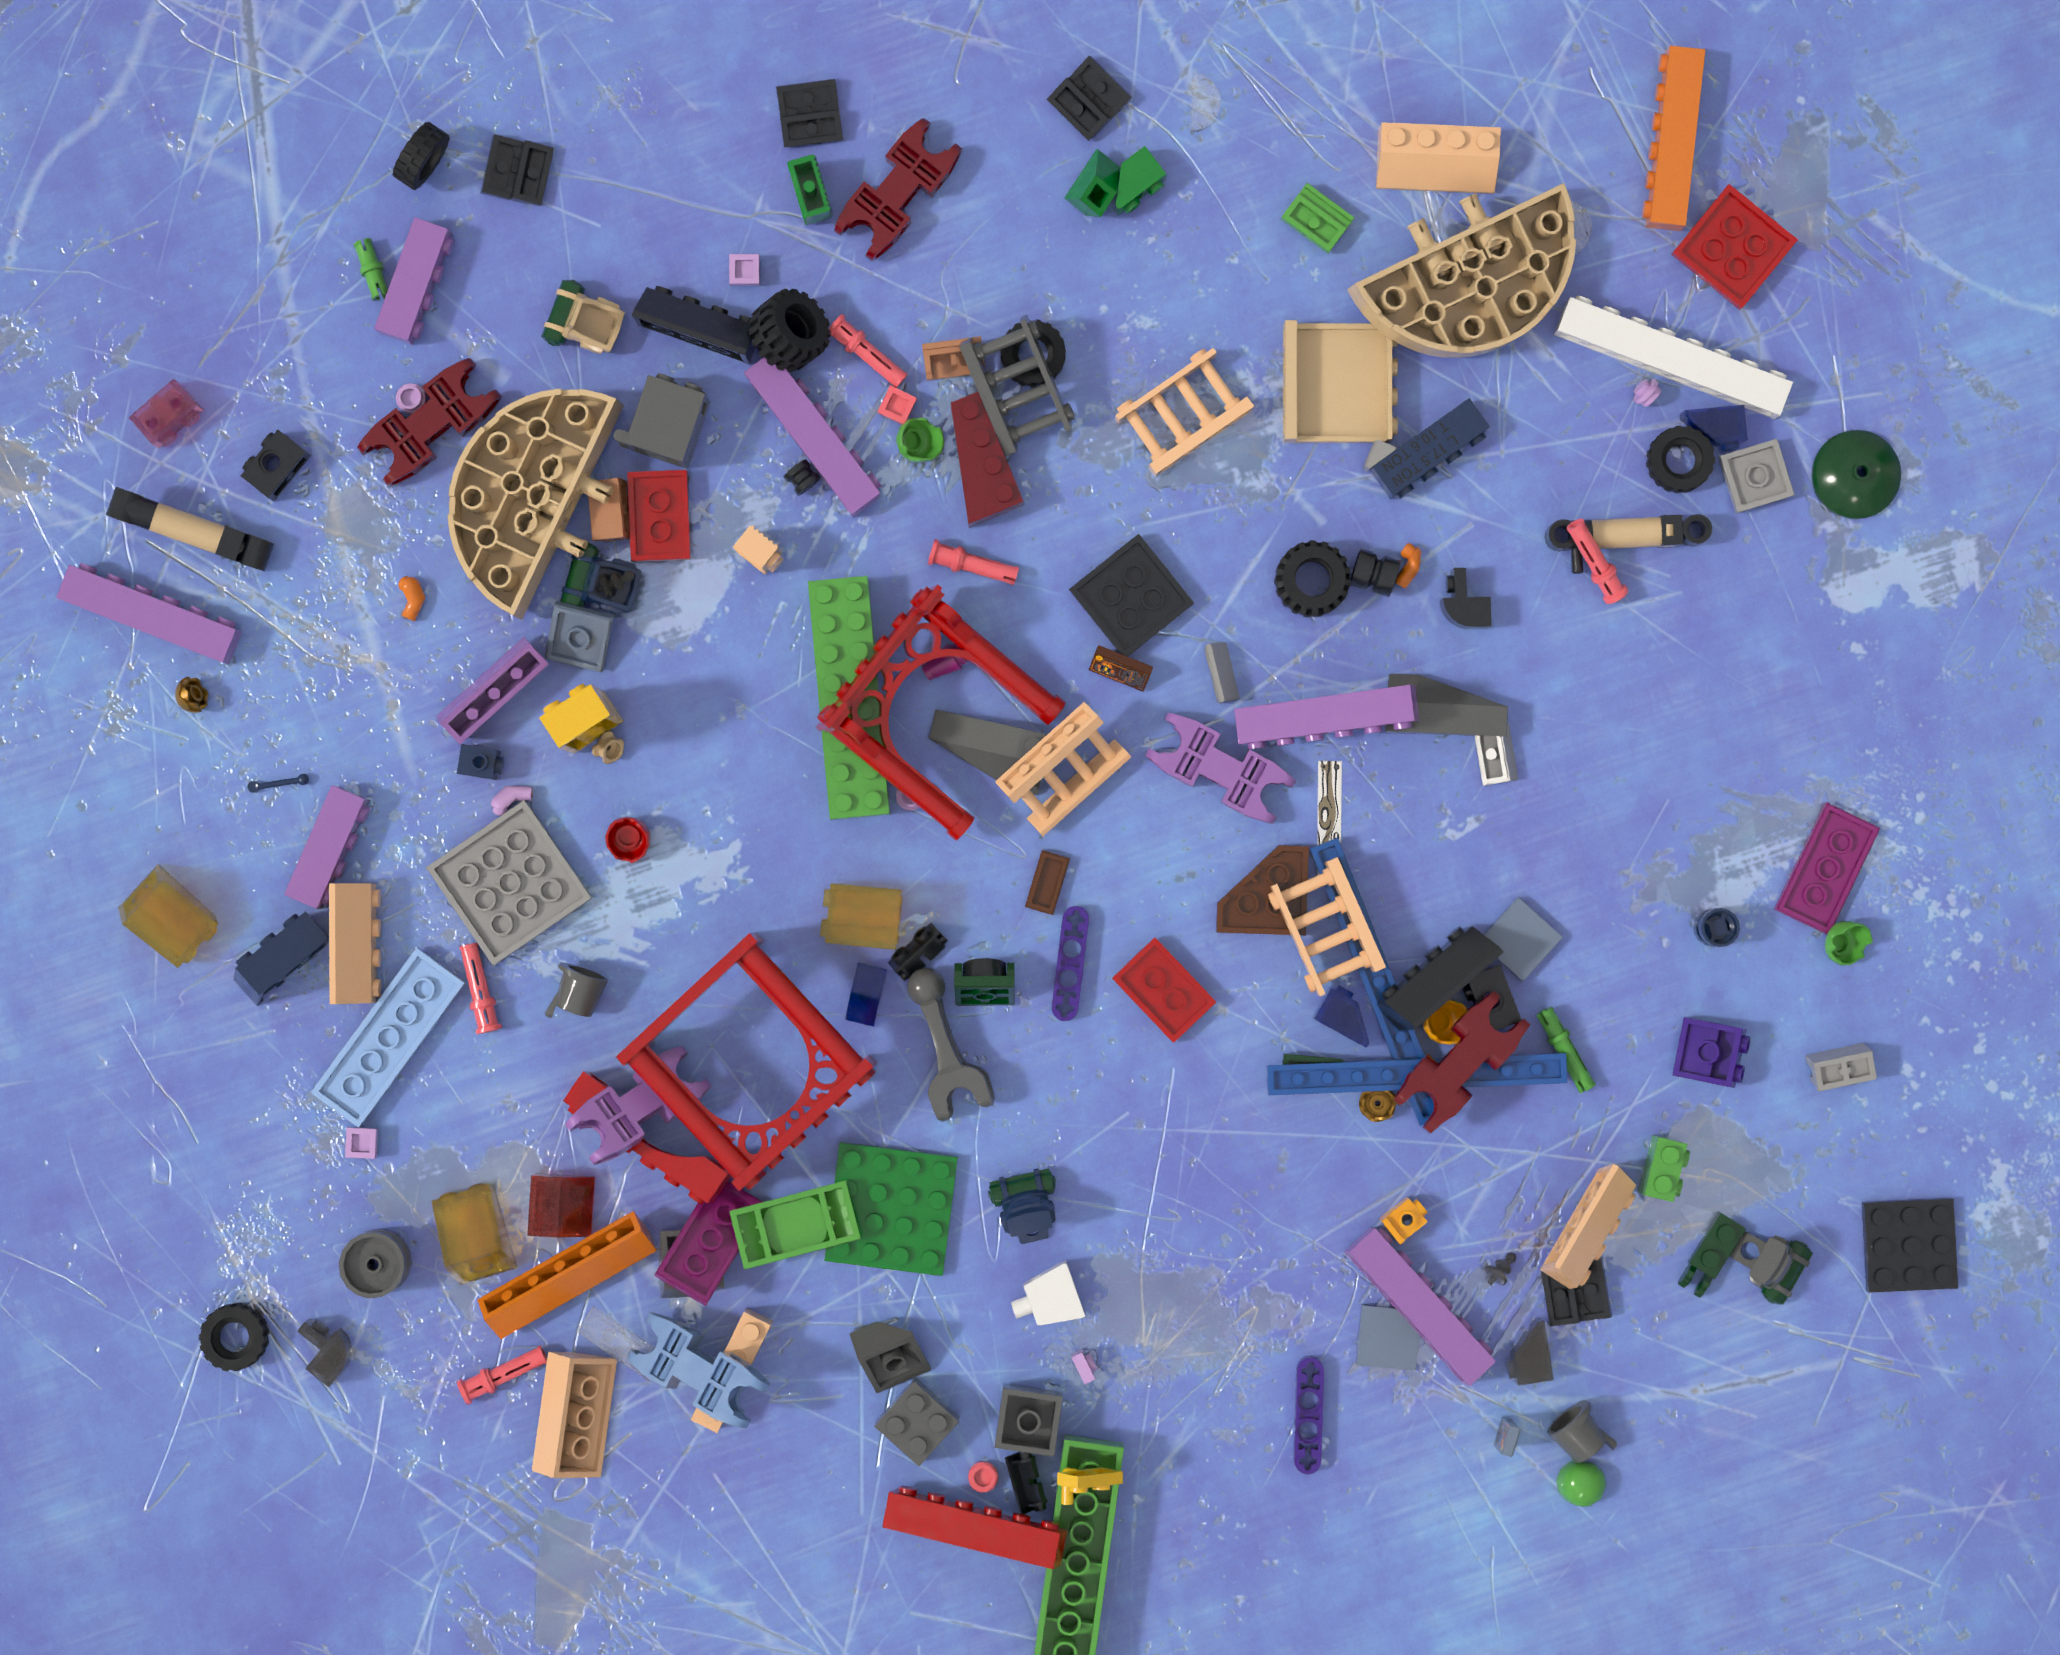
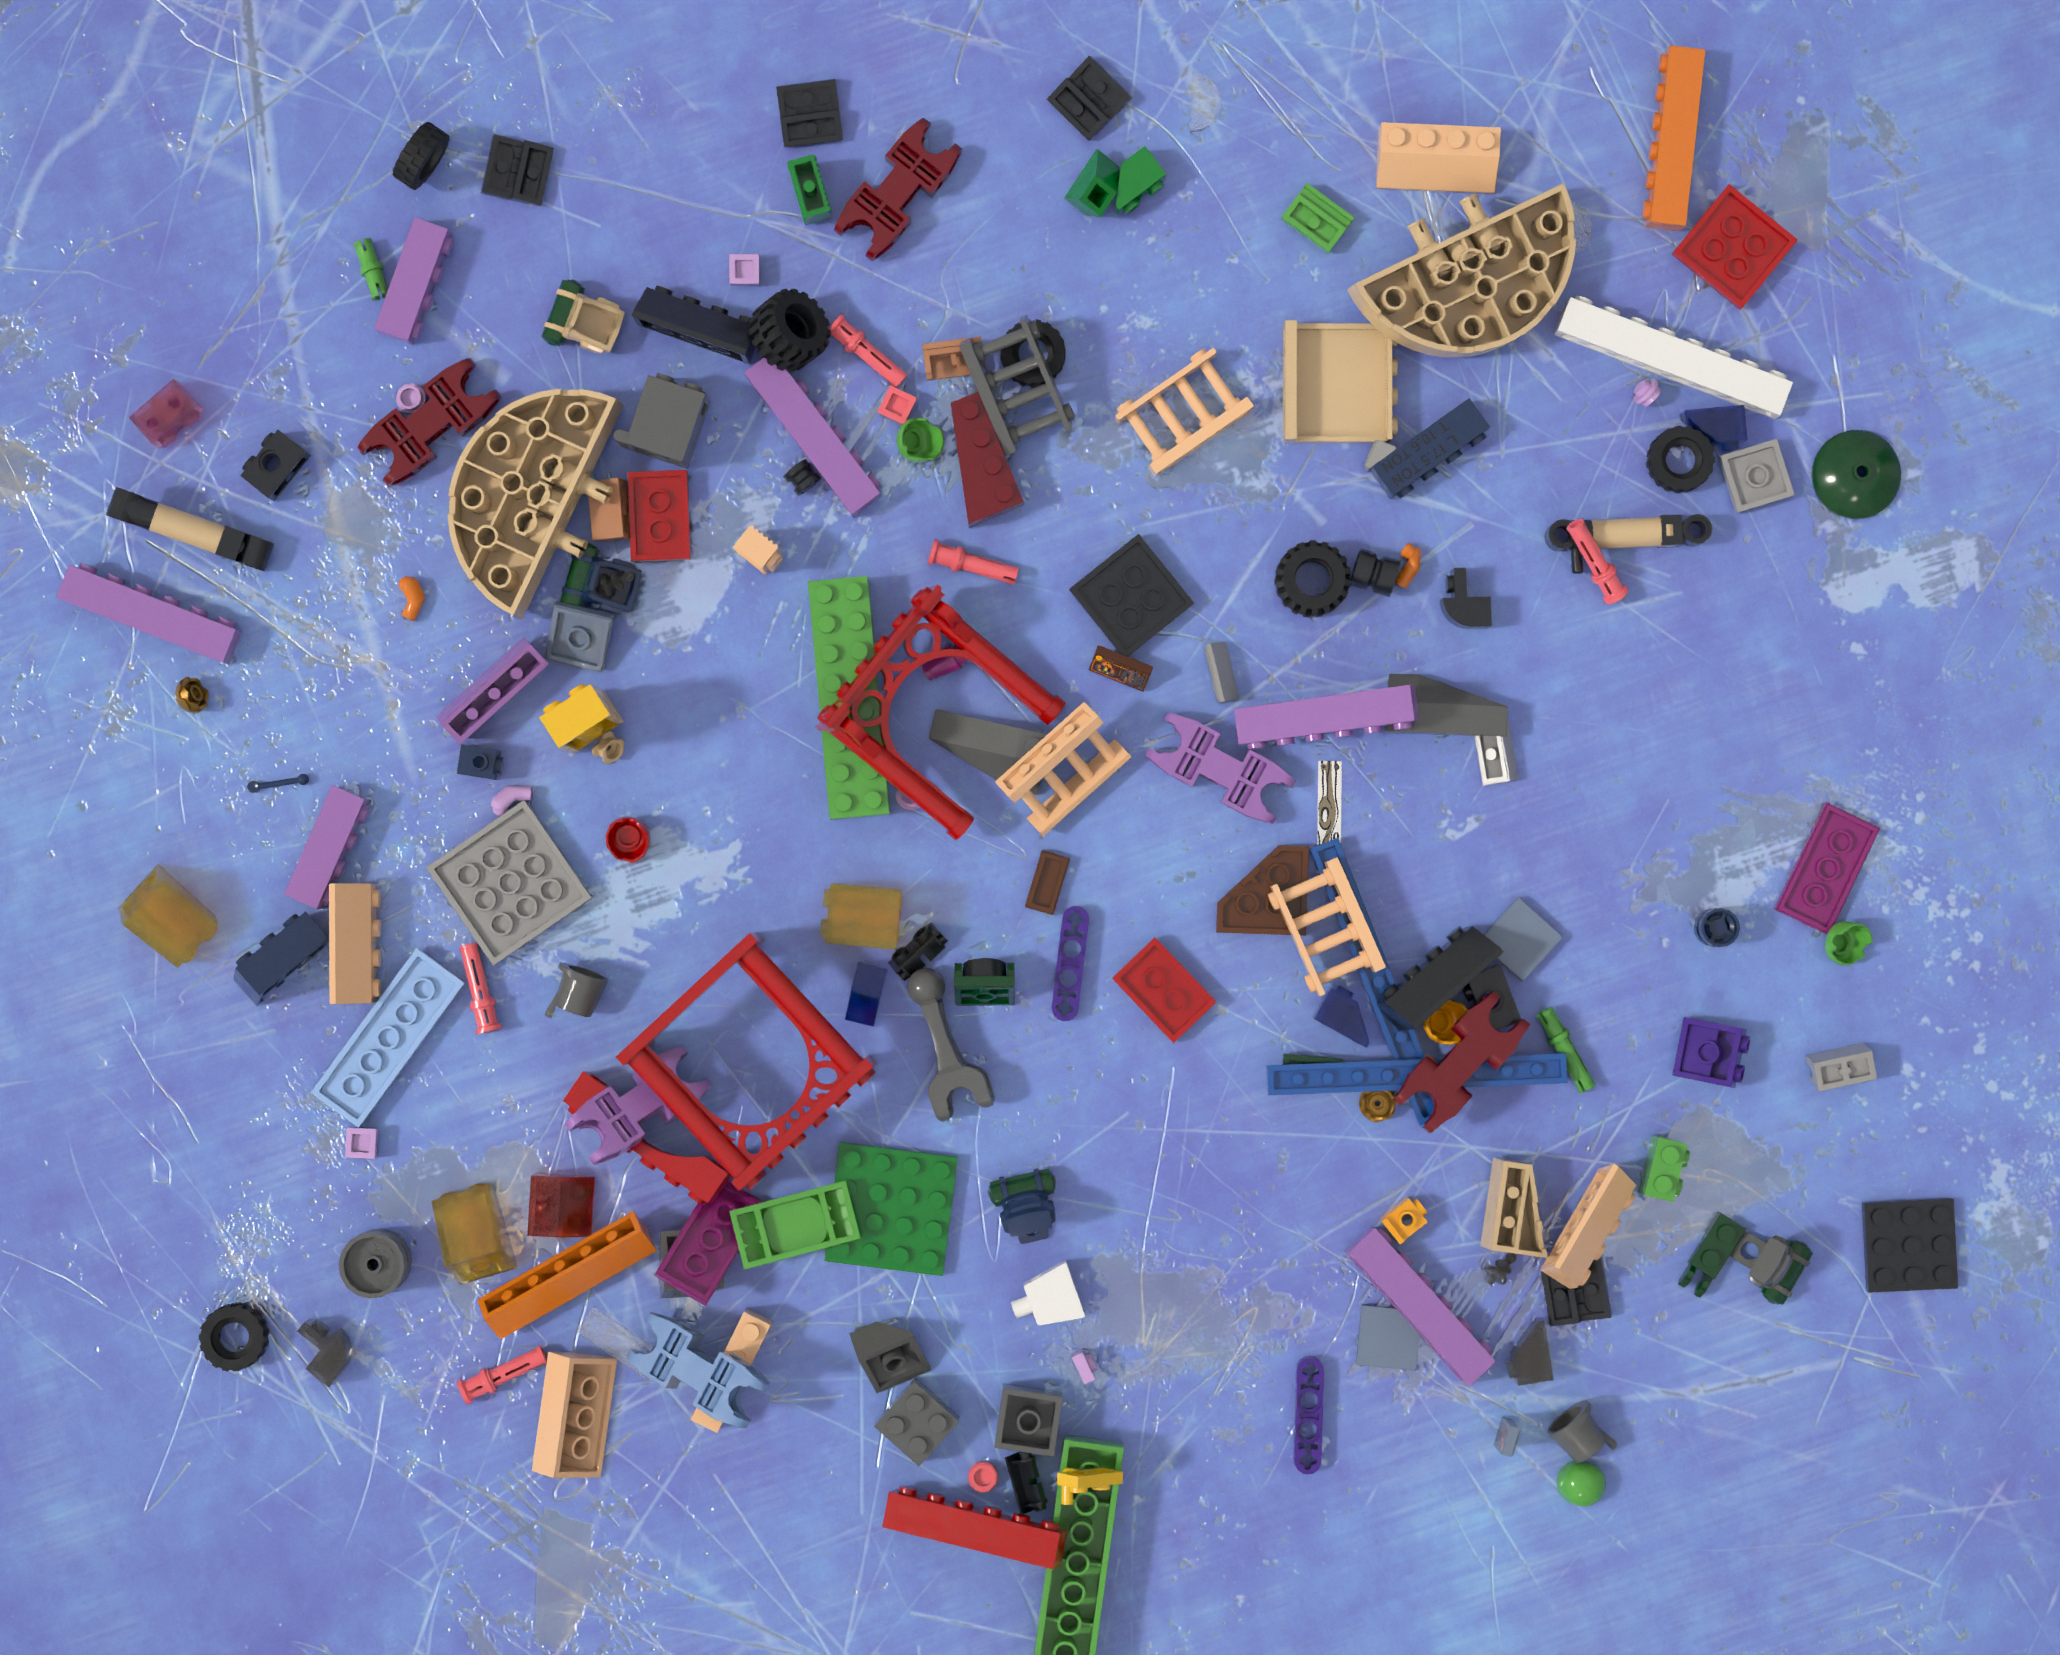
(1512, 1210): none -> tan wedge

